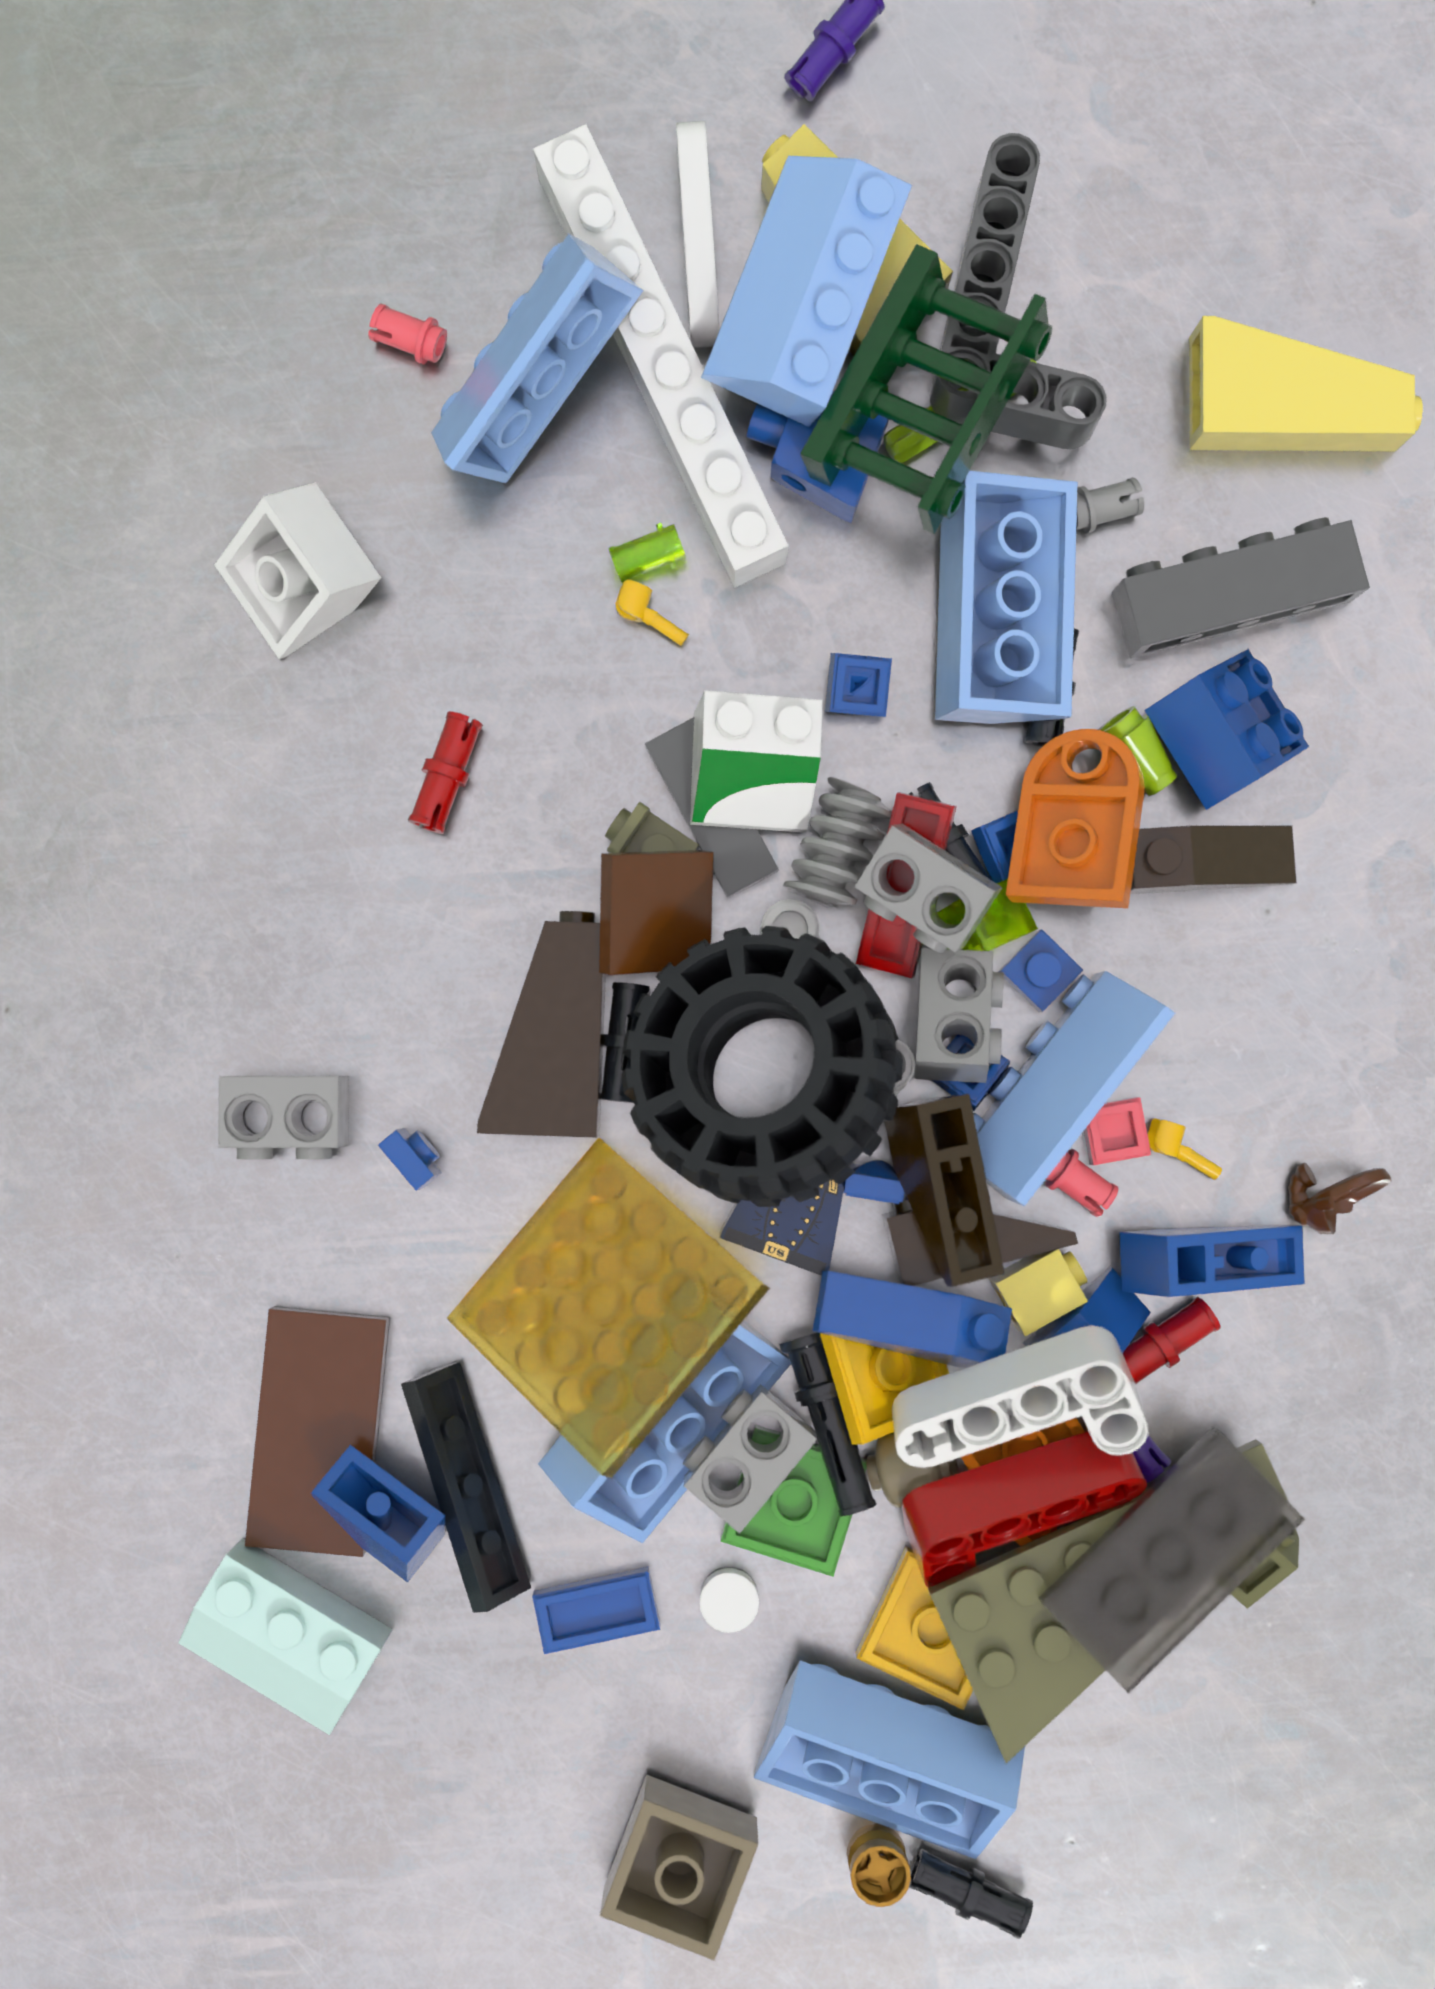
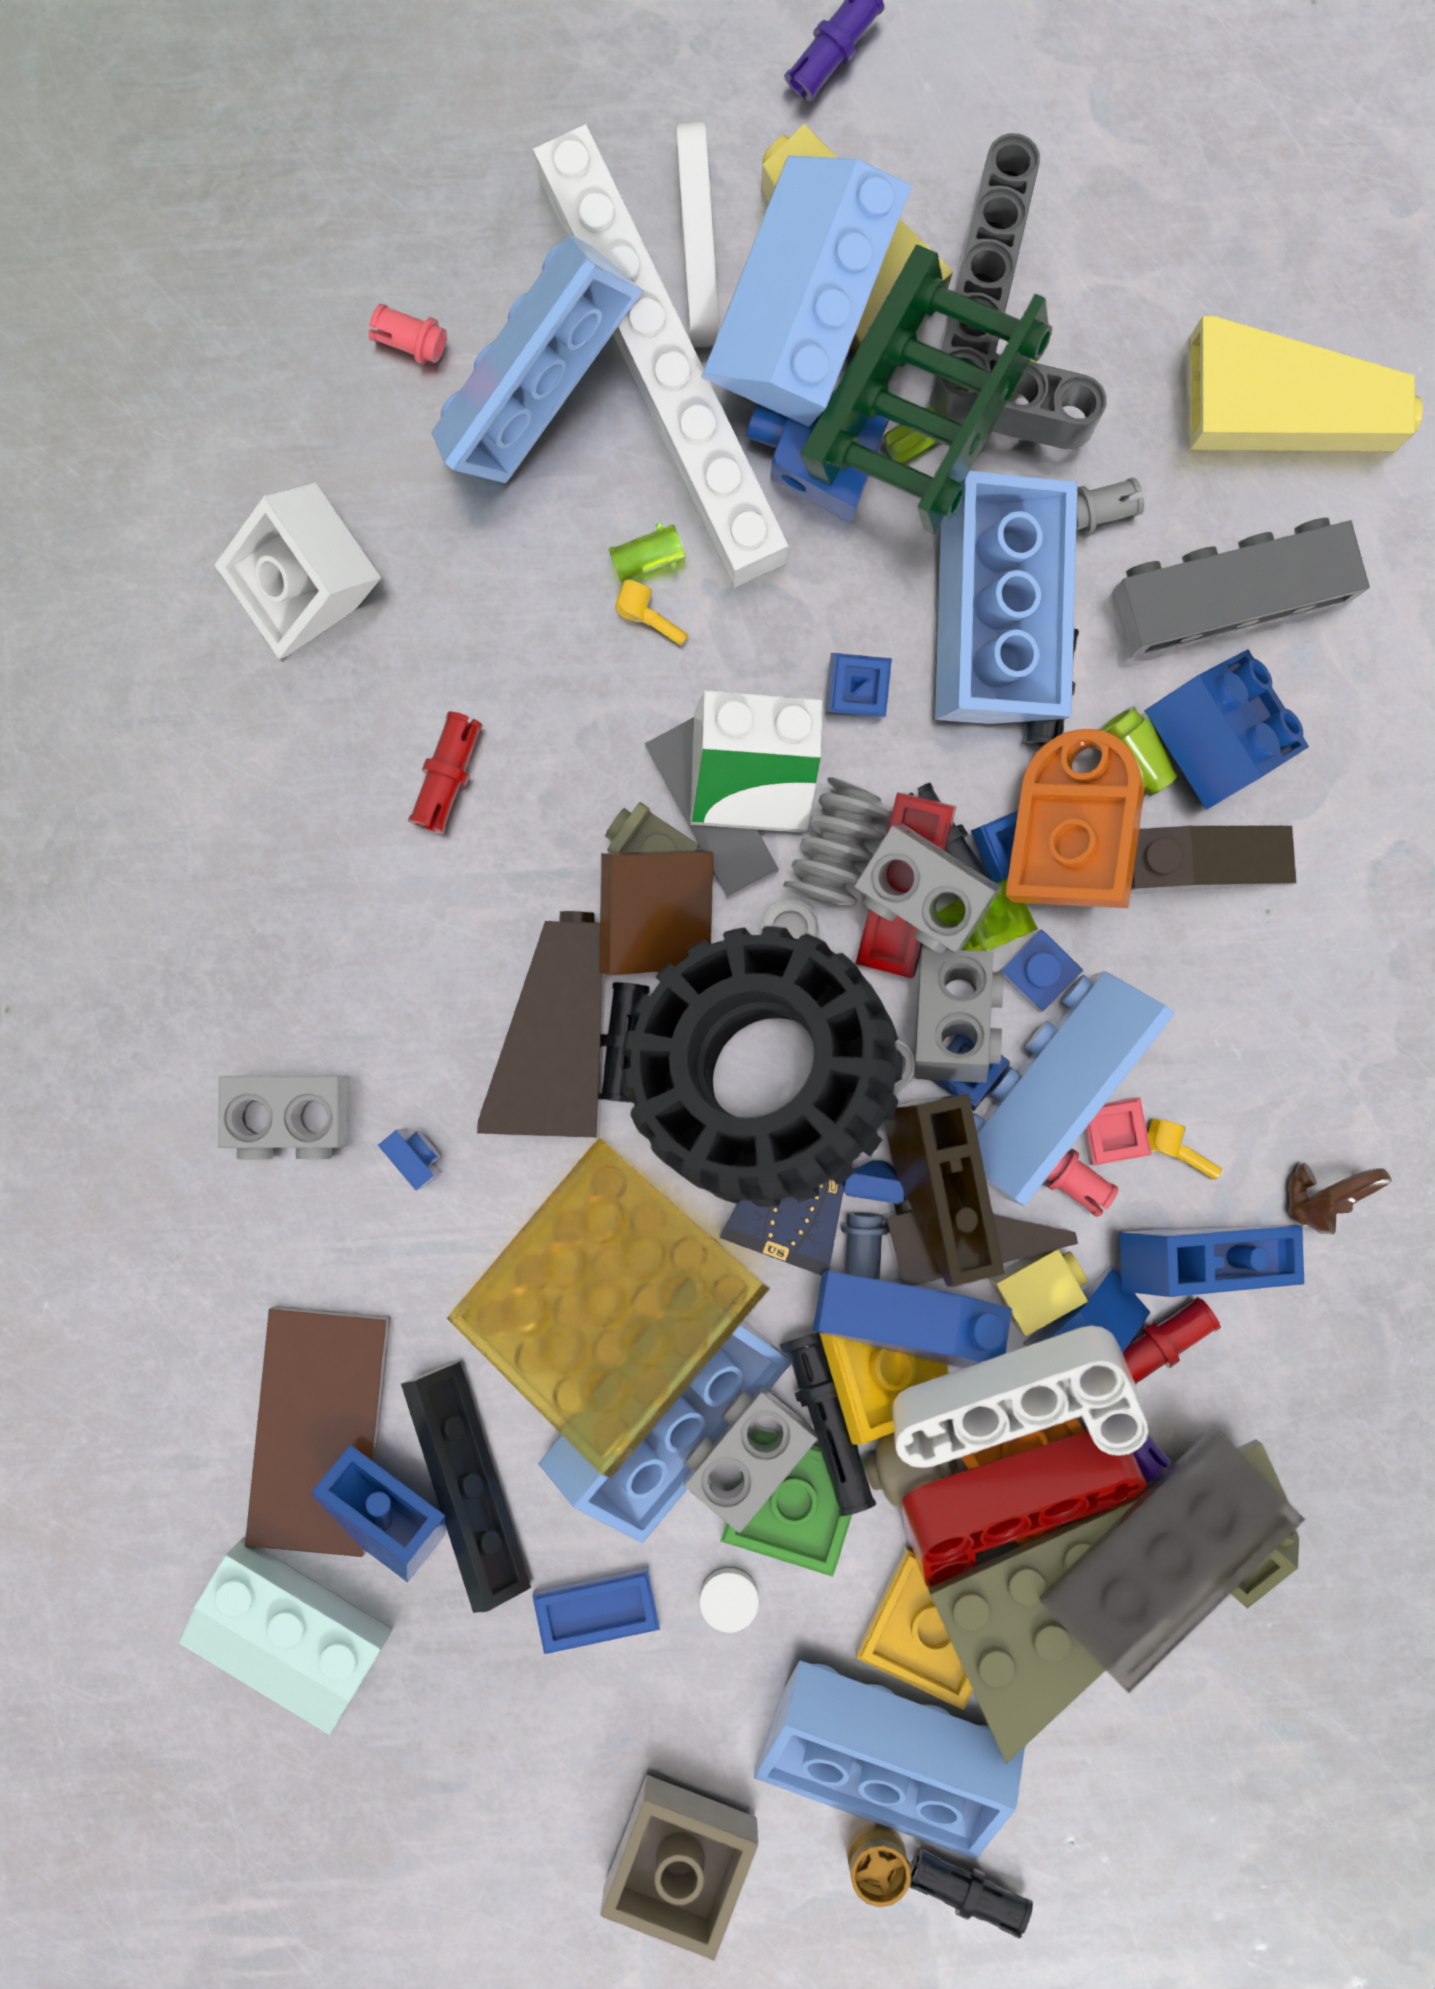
(863, 1243): none -> sand blue pin

